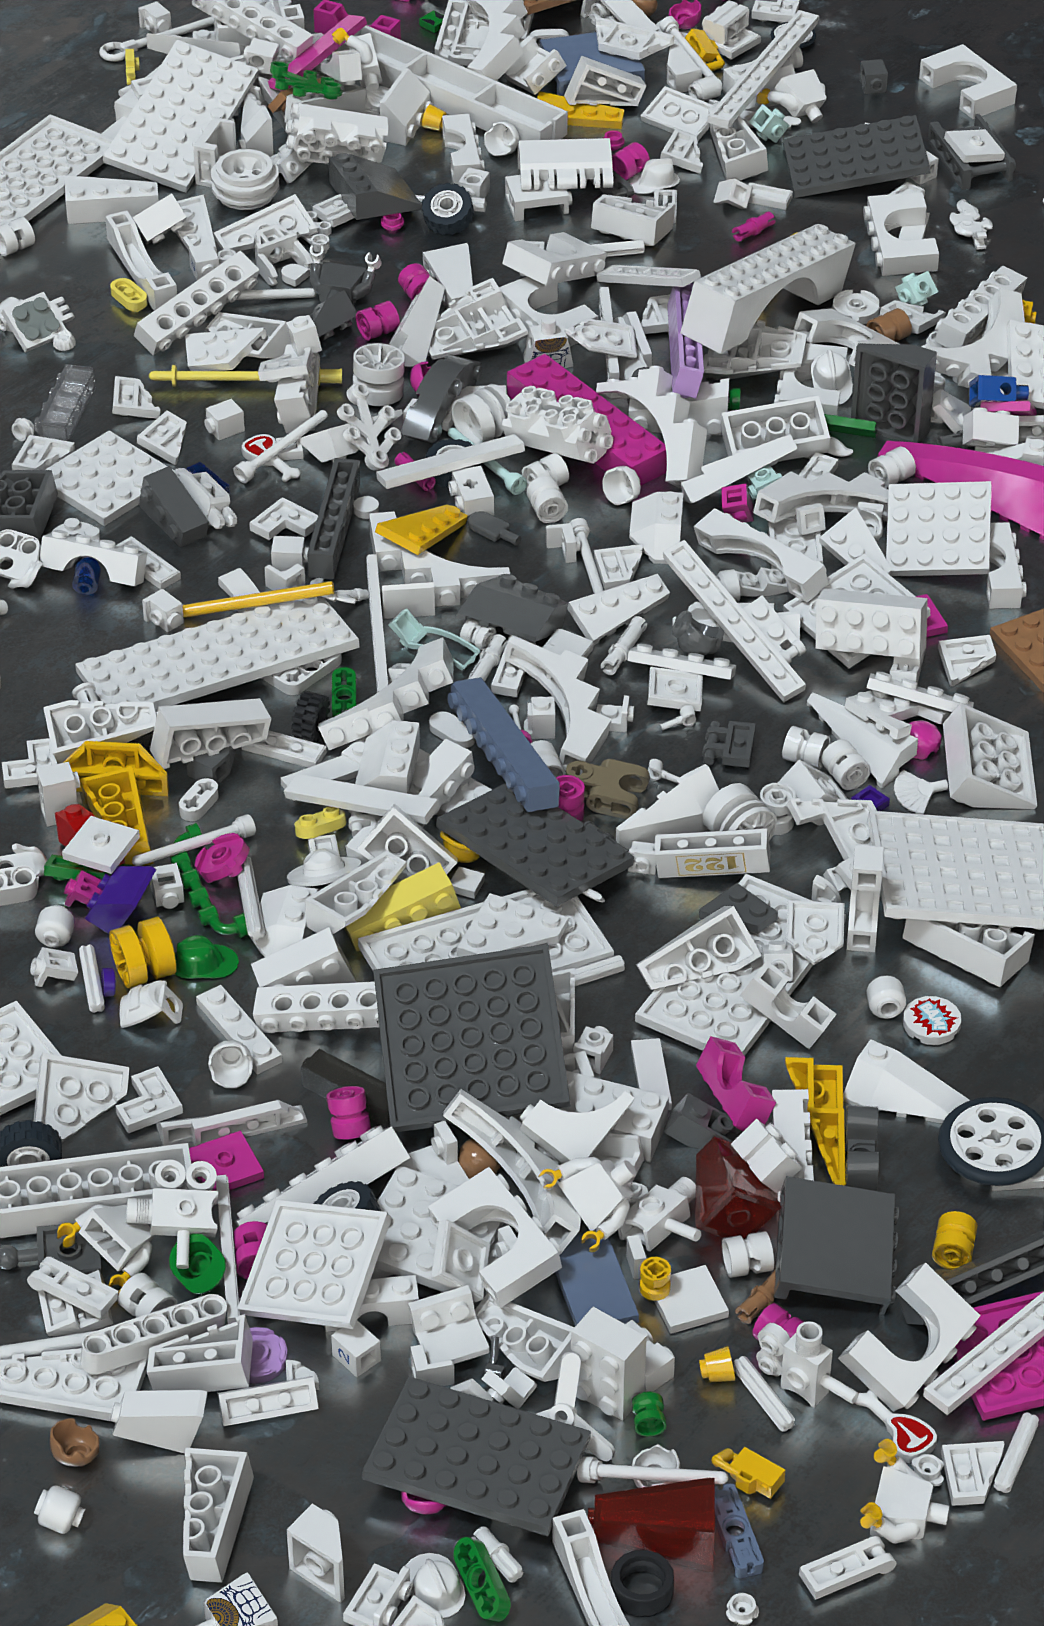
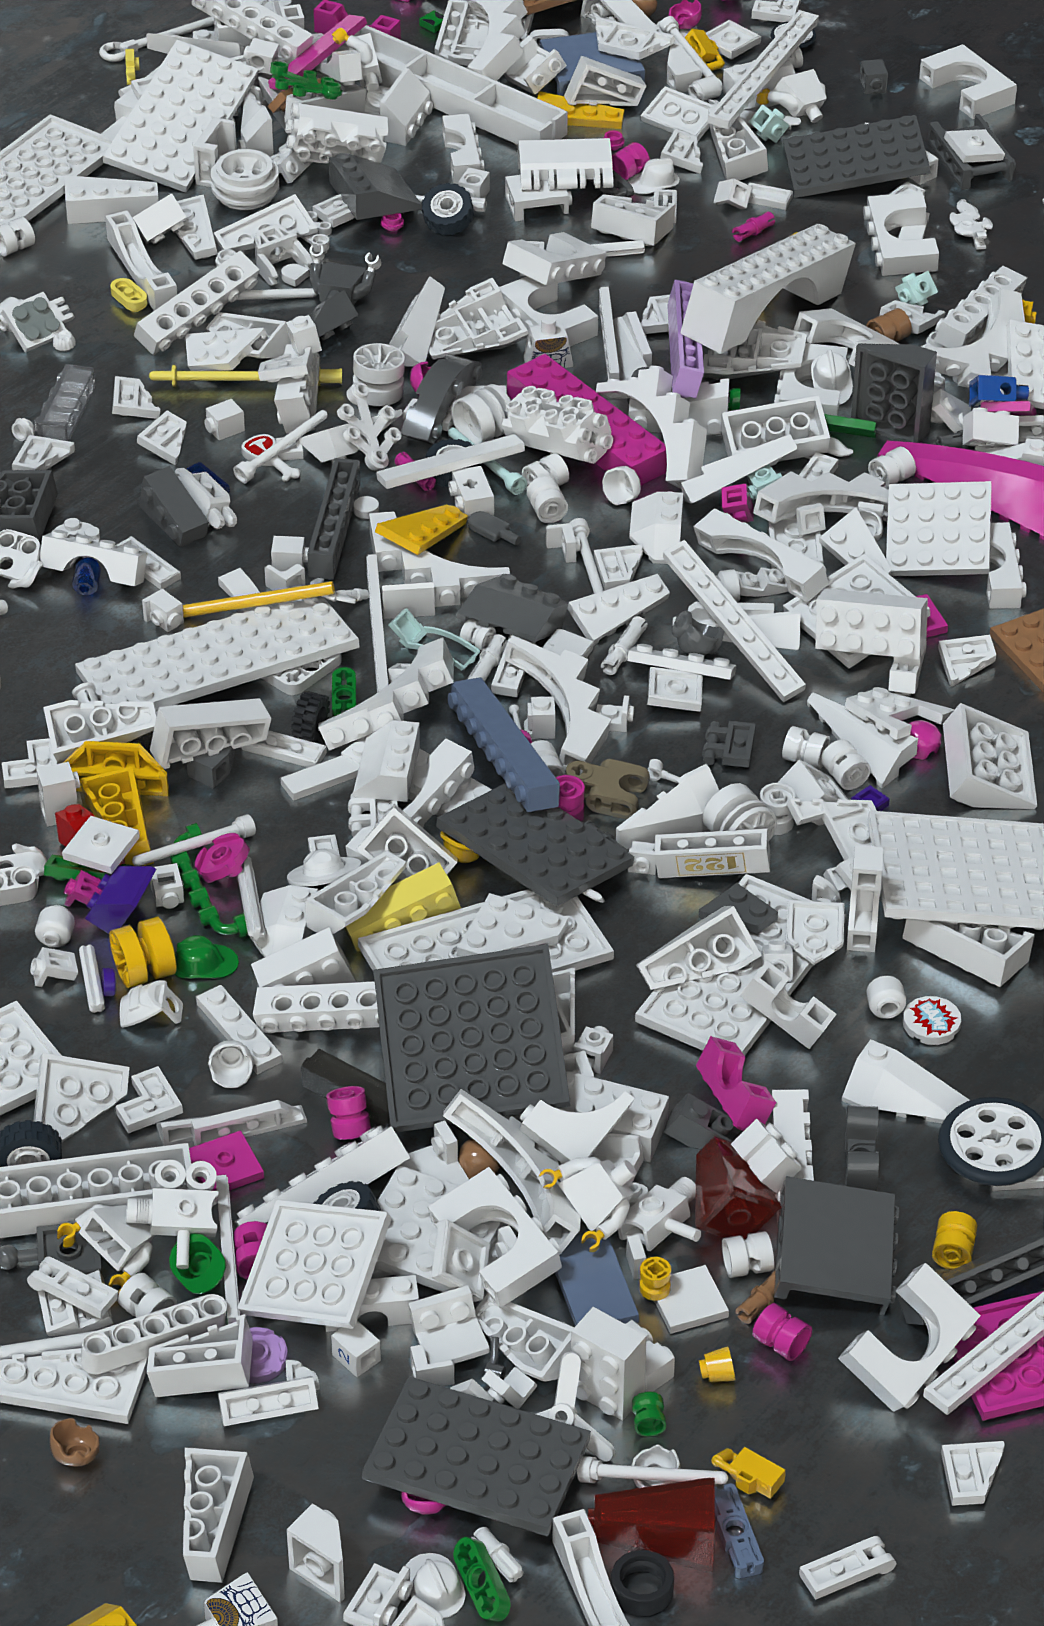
(59, 1509): white head -> none
(104, 477): white plate -> none
(154, 18): white brick -> none
(160, 1417): white slope -> none
(202, 259): white brick -> none
(202, 801): white beam -> none
(284, 515): white plate -> none
(320, 823): light yellow plate -> none
(359, 797): white tile -> none
(377, 320): dark pink wheel -> none
(413, 279): dark pink wheel -> none
(433, 118): yellow hat -> none
(449, 727): white tile -> none
(451, 269): white slope -> none
(467, 882): white tile -> none
(501, 139): white hair -> none
(599, 970): white axle -> none
(605, 337): white tile -> none
(648, 275): white tile -> none
(650, 1067): white tile -> none
(687, 717): white hand -> none
(726, 22): white brick -> none
(742, 1602): white plate -> none
(763, 1394): white axle -> none
(774, 628): white plate -> none
(801, 1362): white piece -> none
(825, 1109): yellow wedge -> none
(857, 306): white plate -> none
(901, 1501): white torso -> none
(909, 690): white plate -> none
(909, 1433): white piece -> none
(916, 792): white hand -> none
(931, 1464): white plate -> none
(1016, 1452): white axle -> none

